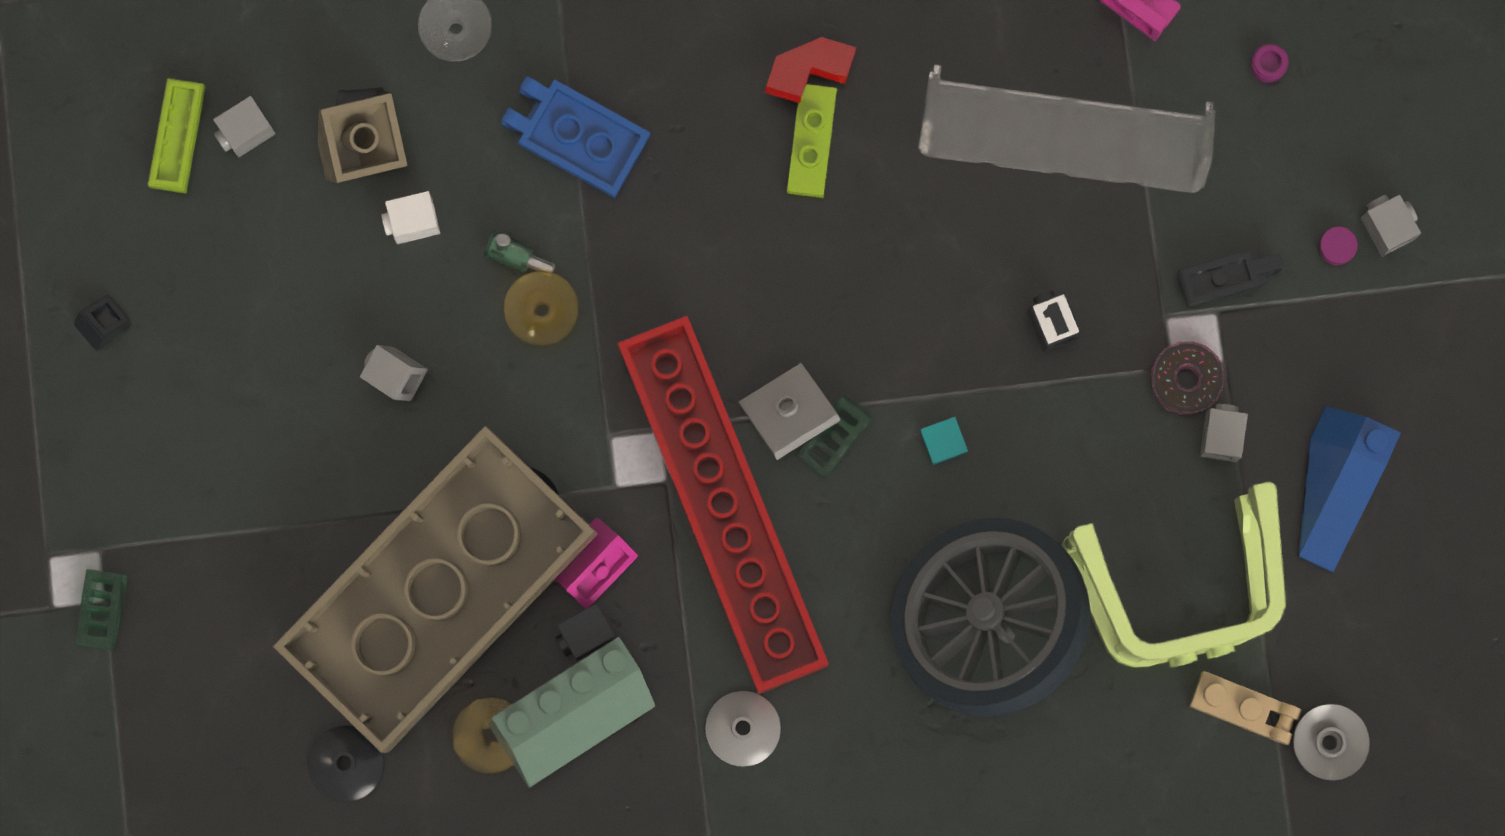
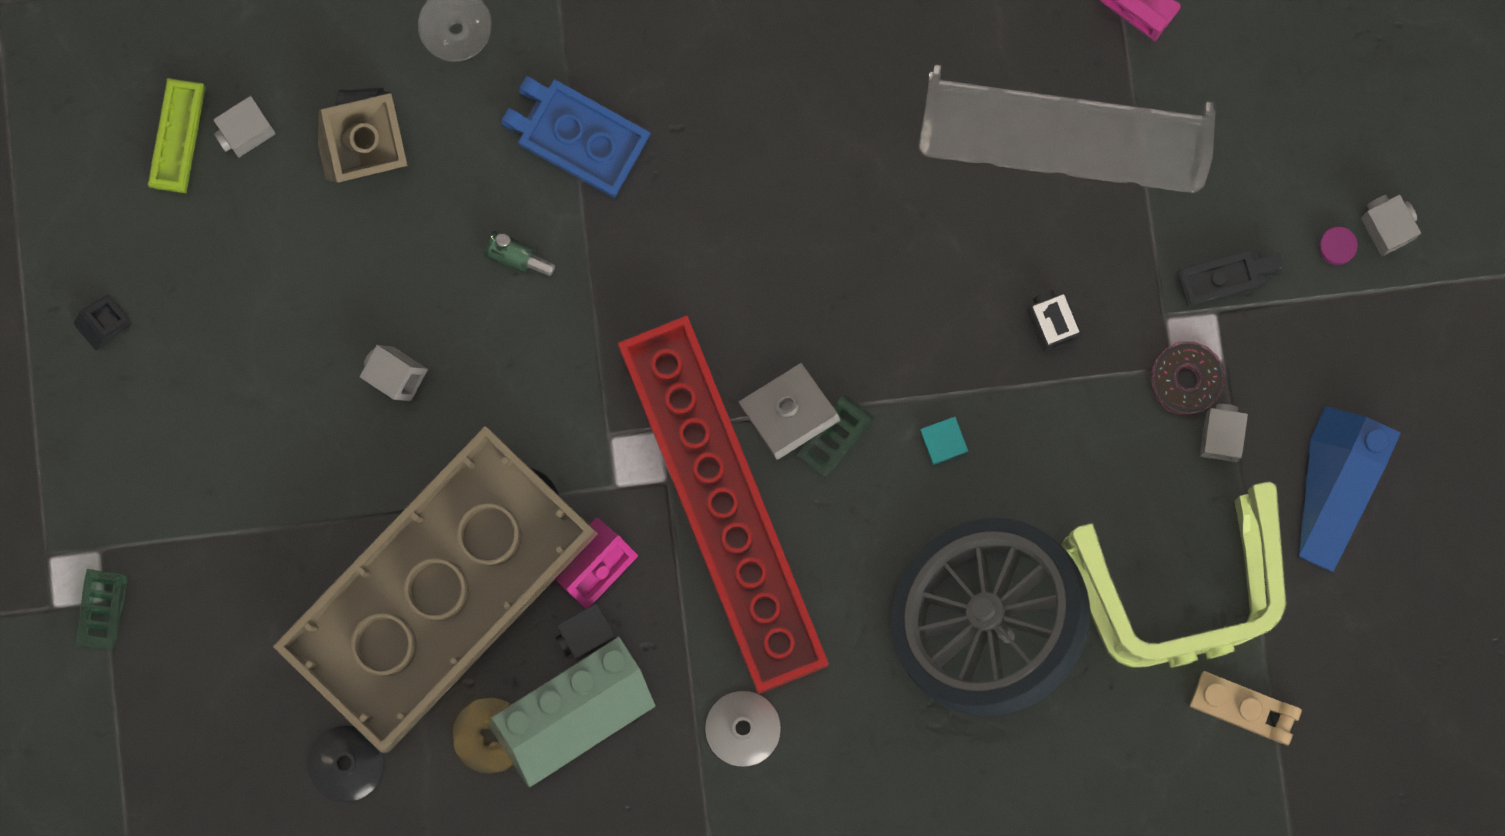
(411, 218): white brick -> none
(539, 289): clear yellow dish -> none
(812, 141): lime plate -> none
(818, 57): red tile -> none
(1269, 63): magenta tile -> none
(1349, 736): light grey dish -> none

